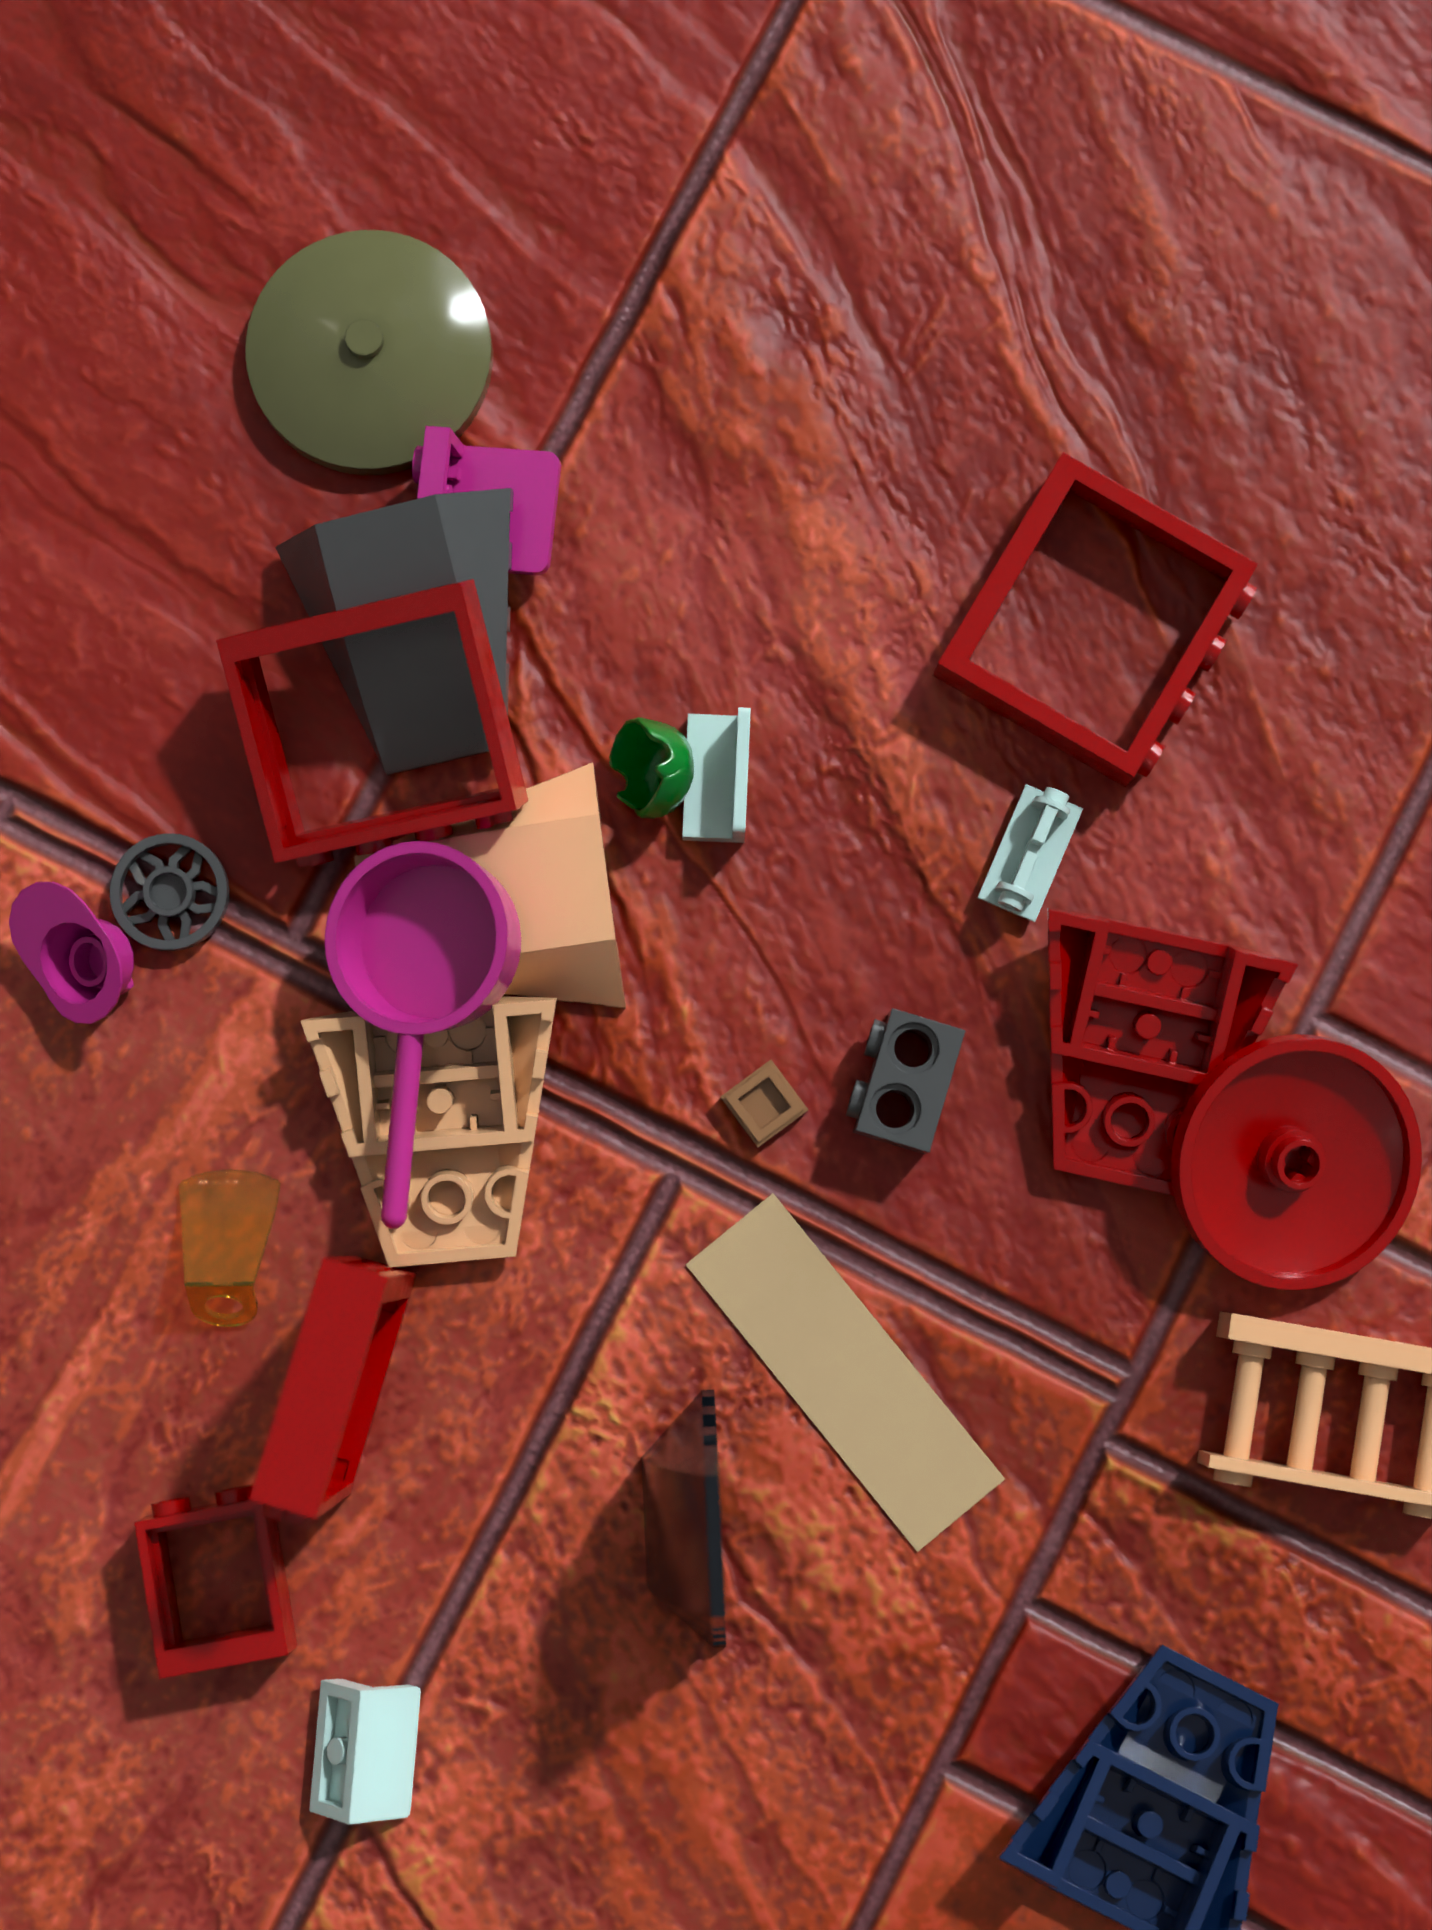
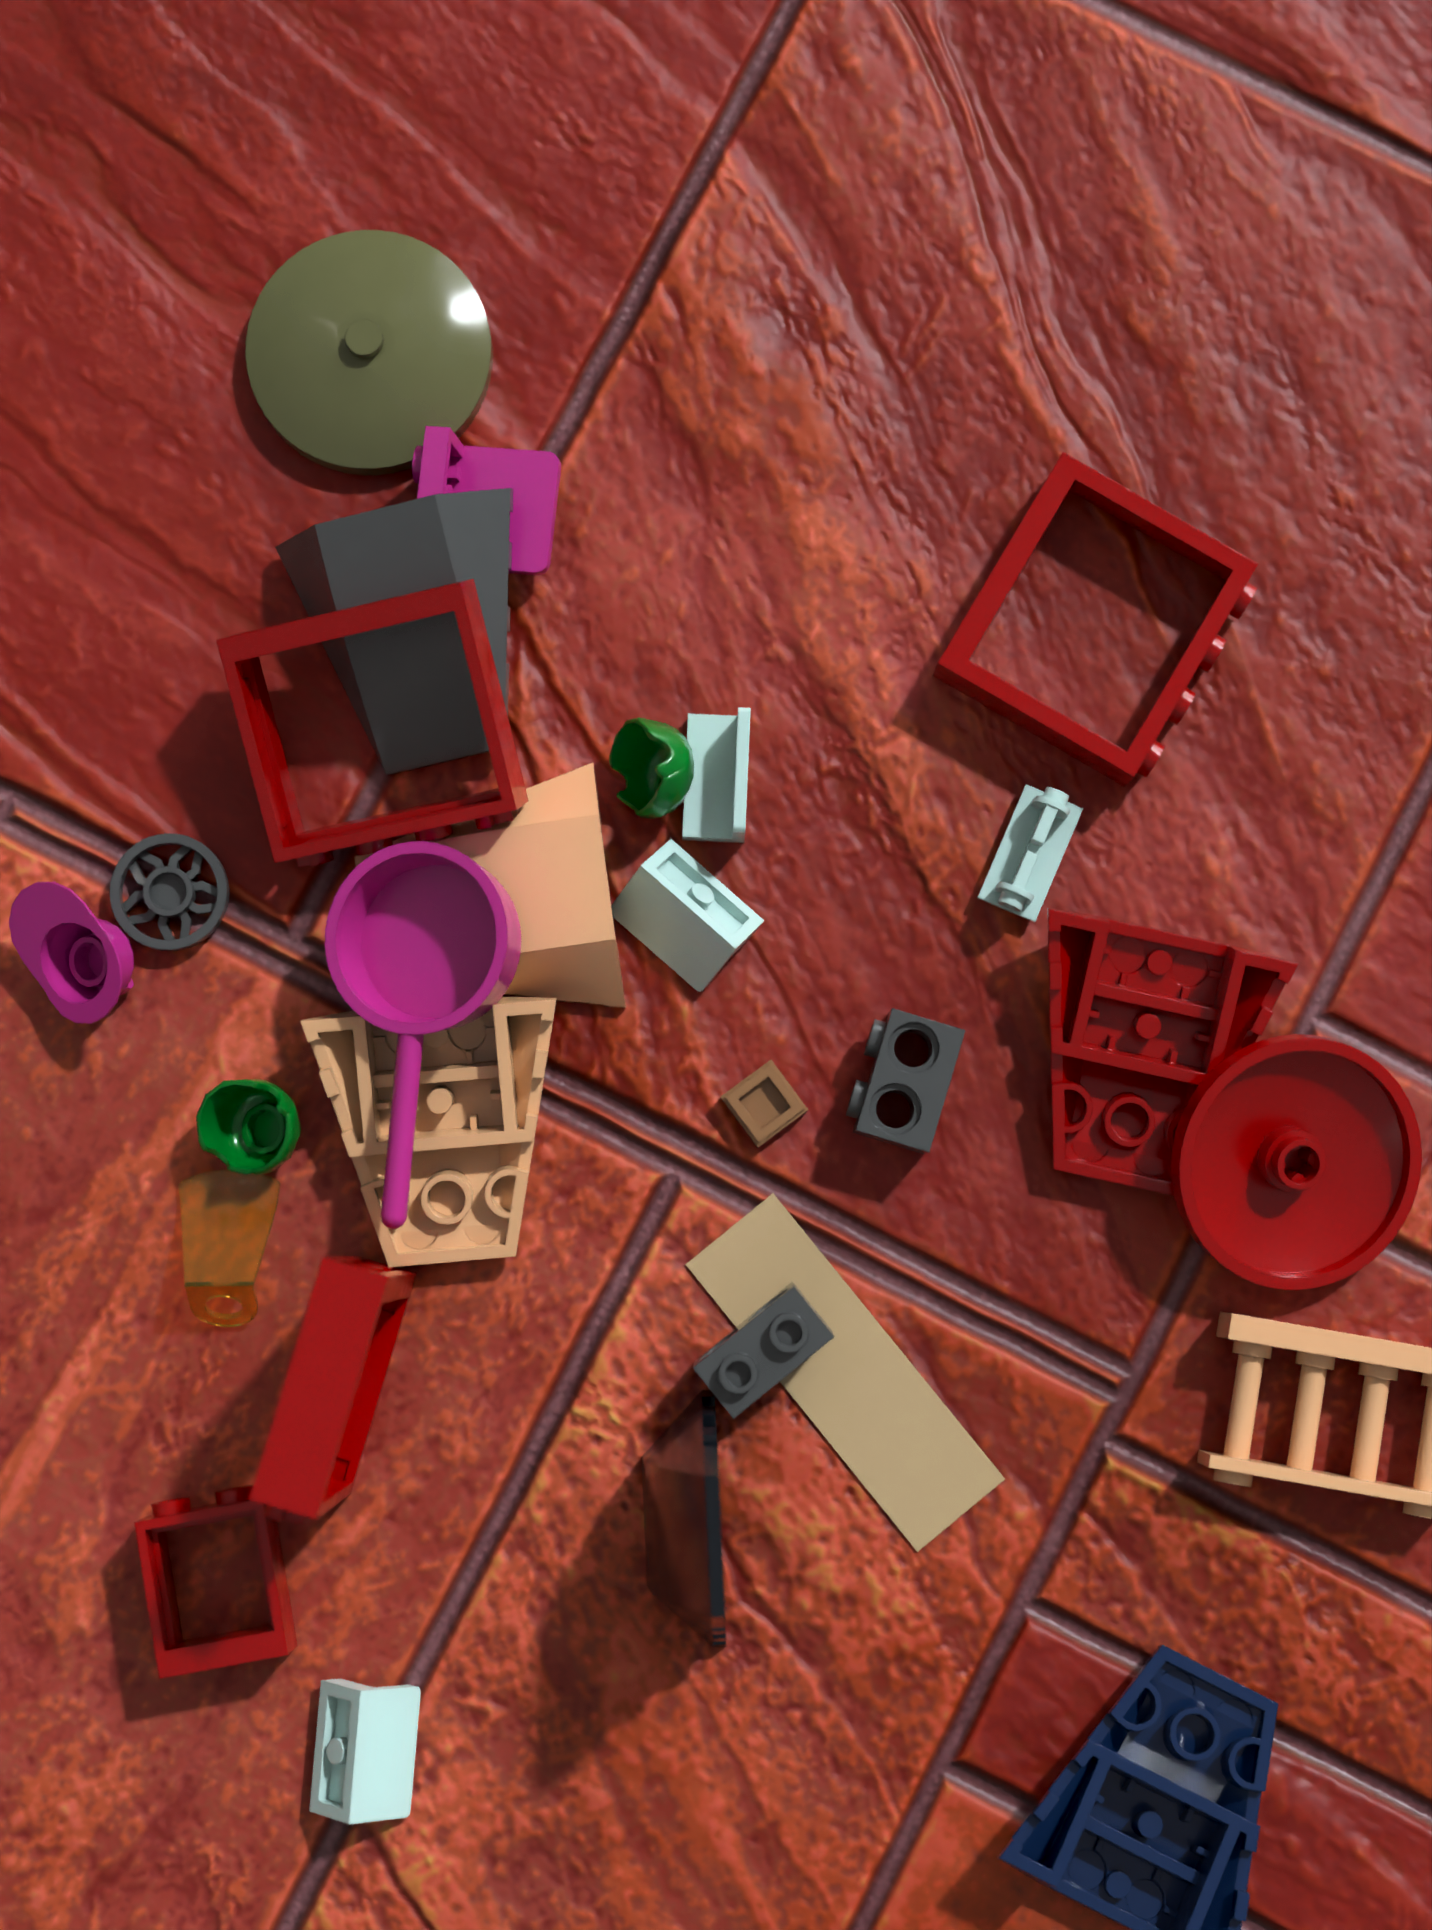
(248, 1125): none -> green hair
(684, 915): none -> light aqua panel
(763, 1350): none -> dark grey brick

